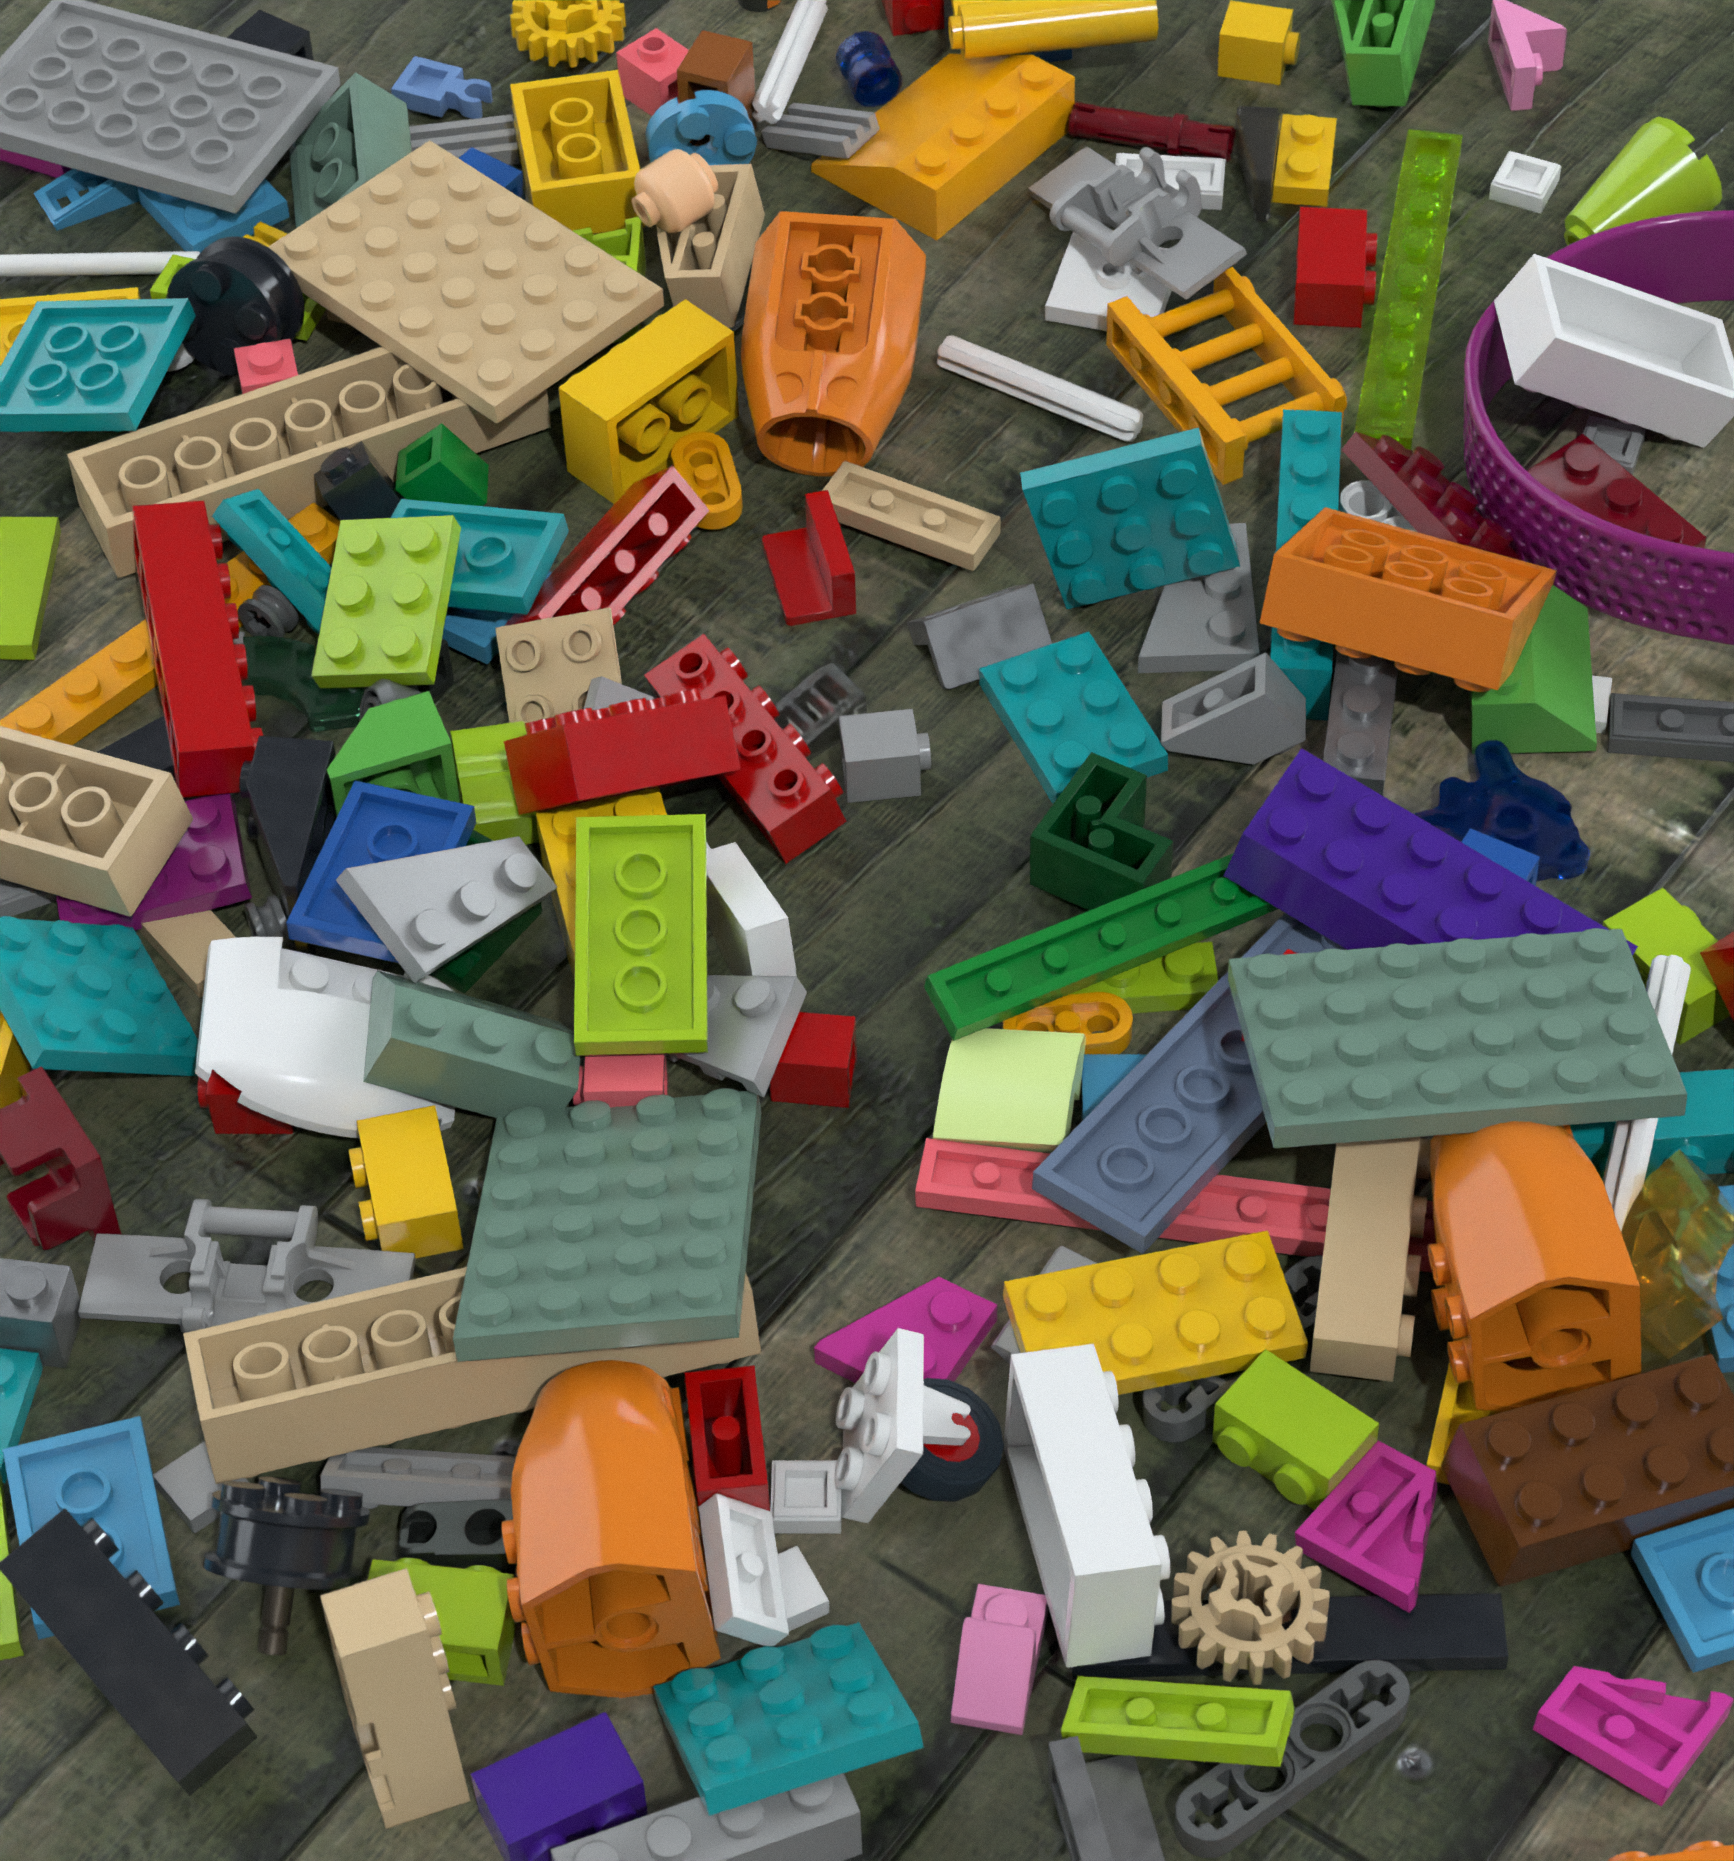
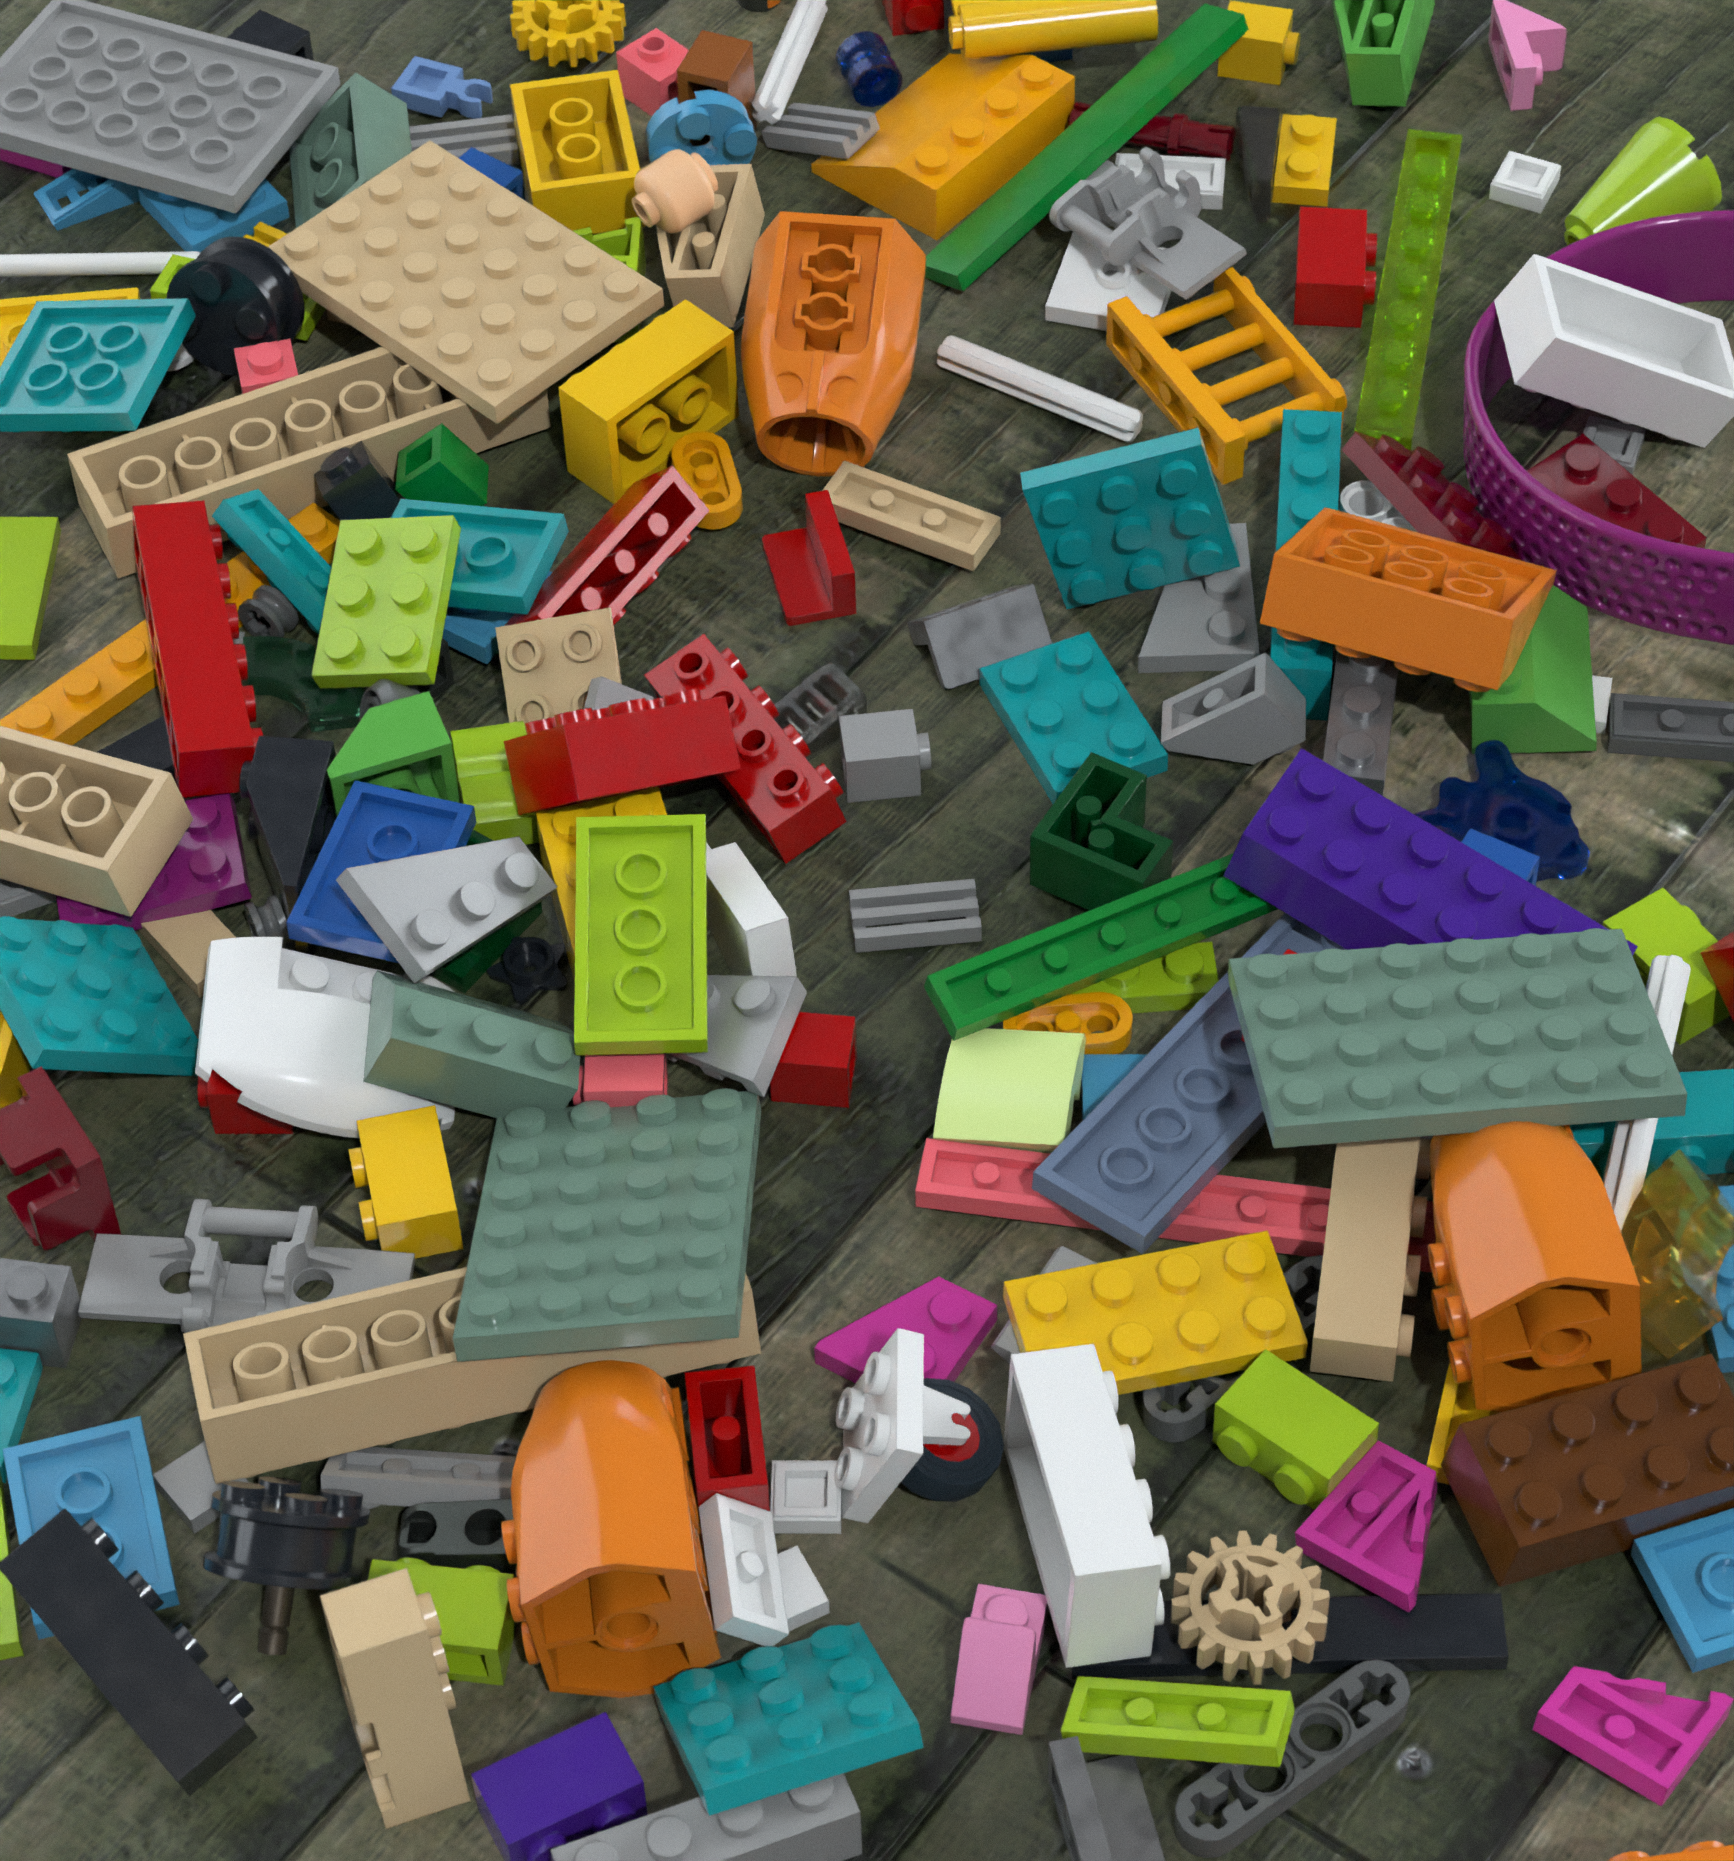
(525, 953): none -> black plate
(914, 907): none -> light grey tile
(1084, 146): none -> green tile

